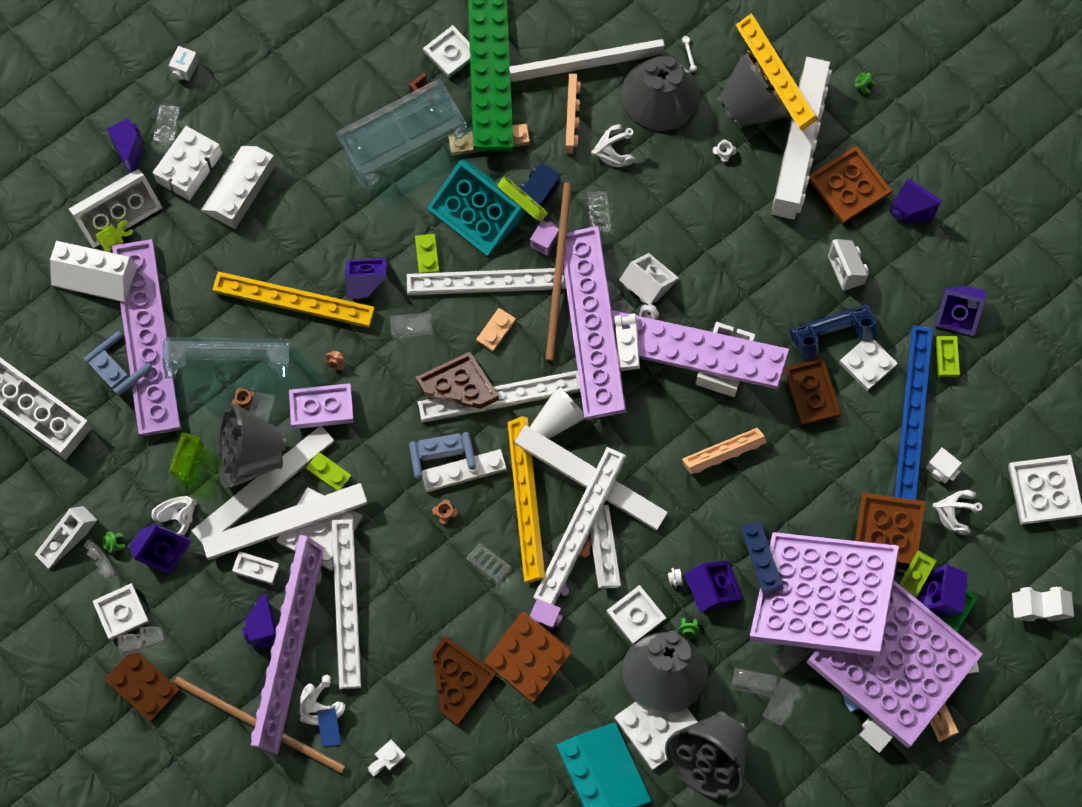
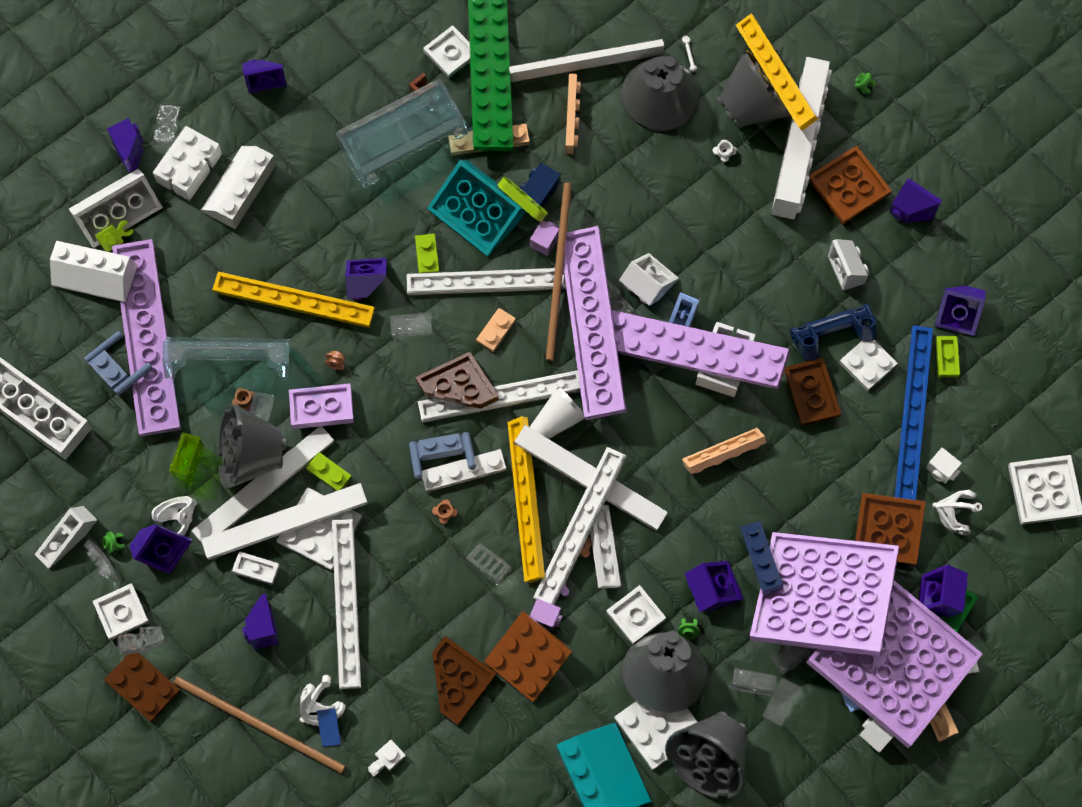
(183, 63): white brick -> none
(263, 75): none -> dark purple slope
(287, 645): lavender plate -> none
(595, 196): clear slope -> none
(604, 146): white helmet -> none
(627, 342): white plate -> none
(649, 308): white plate -> none
(675, 577): white plate -> none
(684, 310): none -> light blue slope
(917, 573): lime plate -> none
(1053, 605): white brick -> none

